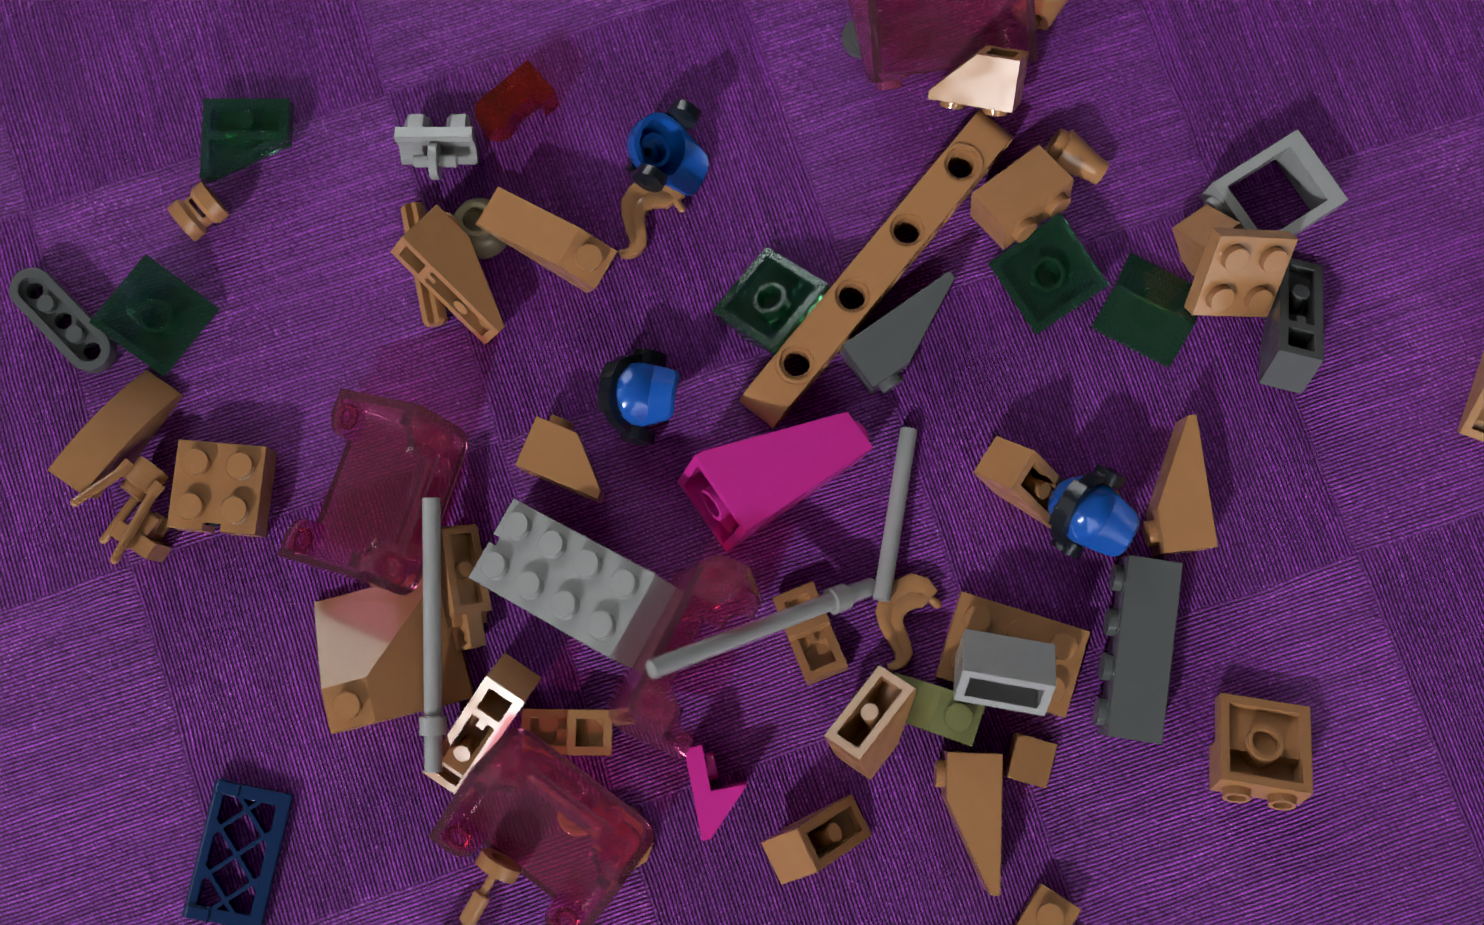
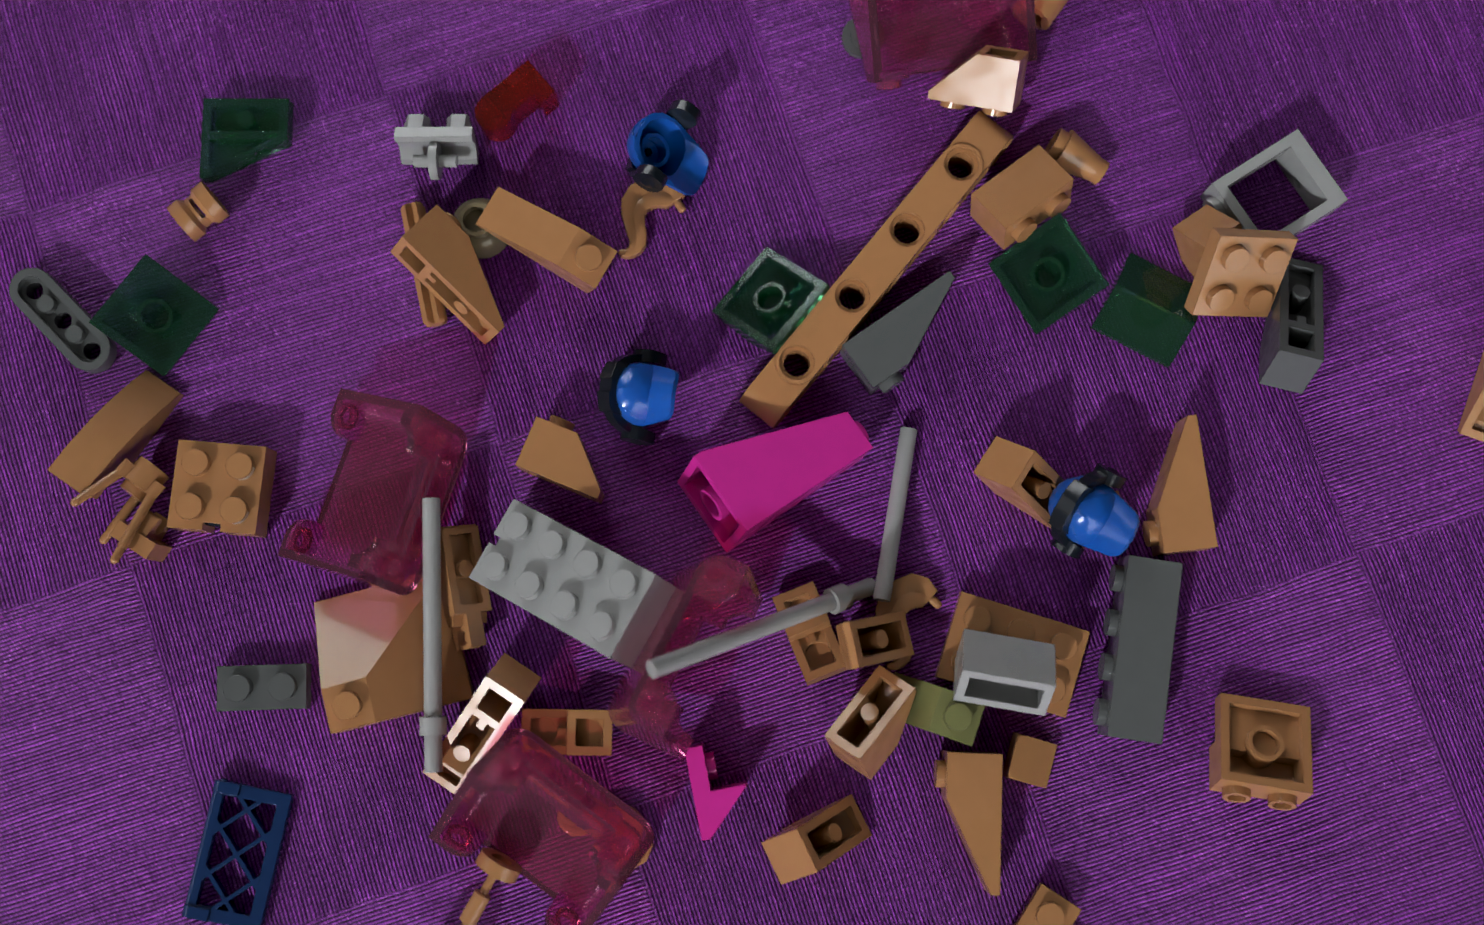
(263, 687): none -> dark grey plate
(874, 640): none -> medium nougat slope

